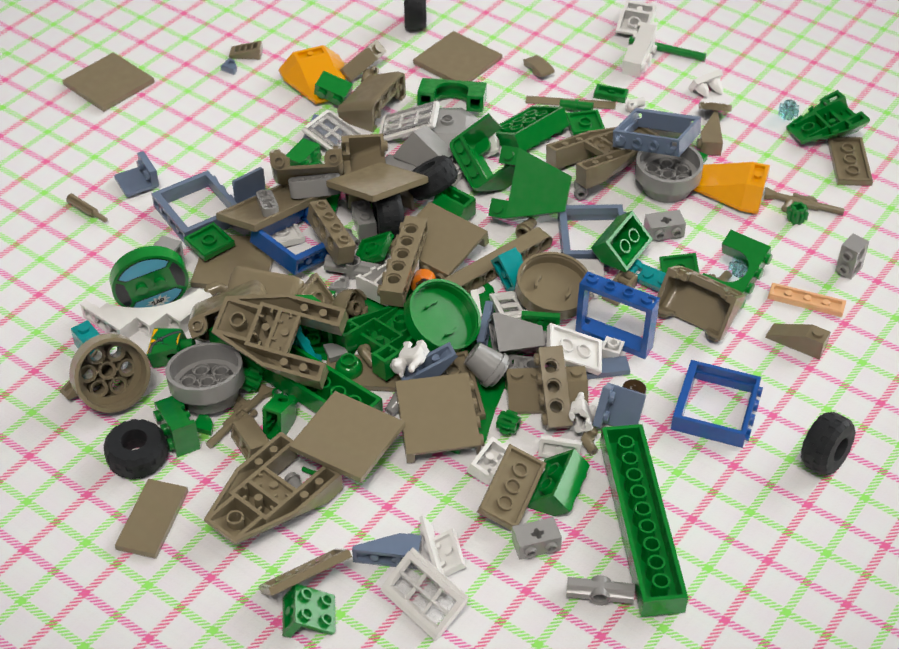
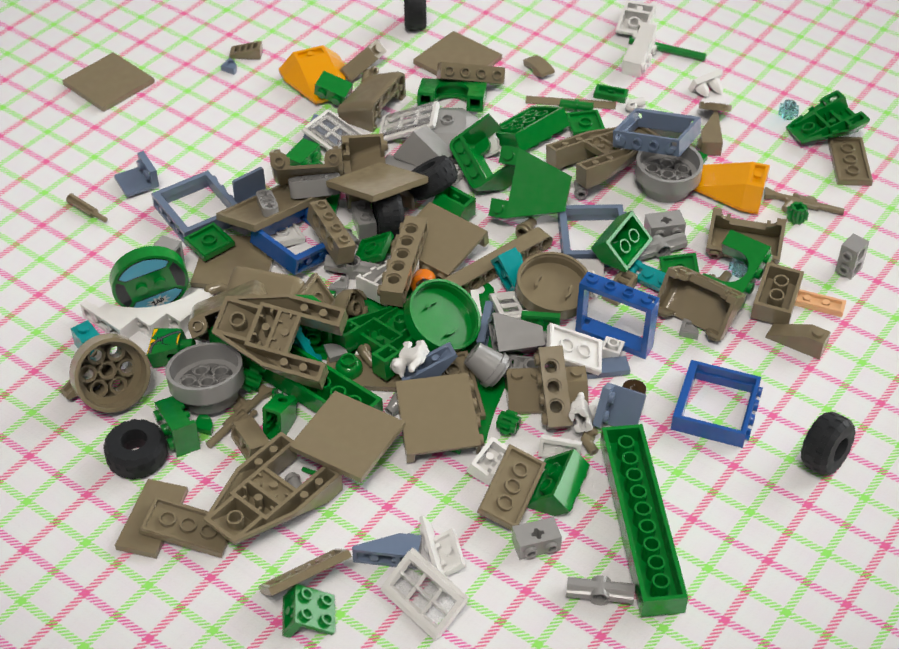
(182, 526): none -> dark tan tile
(471, 72): none -> dark tan brick
(663, 246): none -> light grey piece
(688, 330): none -> light grey tile
(767, 233): none -> dark tan windscreen
(777, 294): none -> dark tan brick

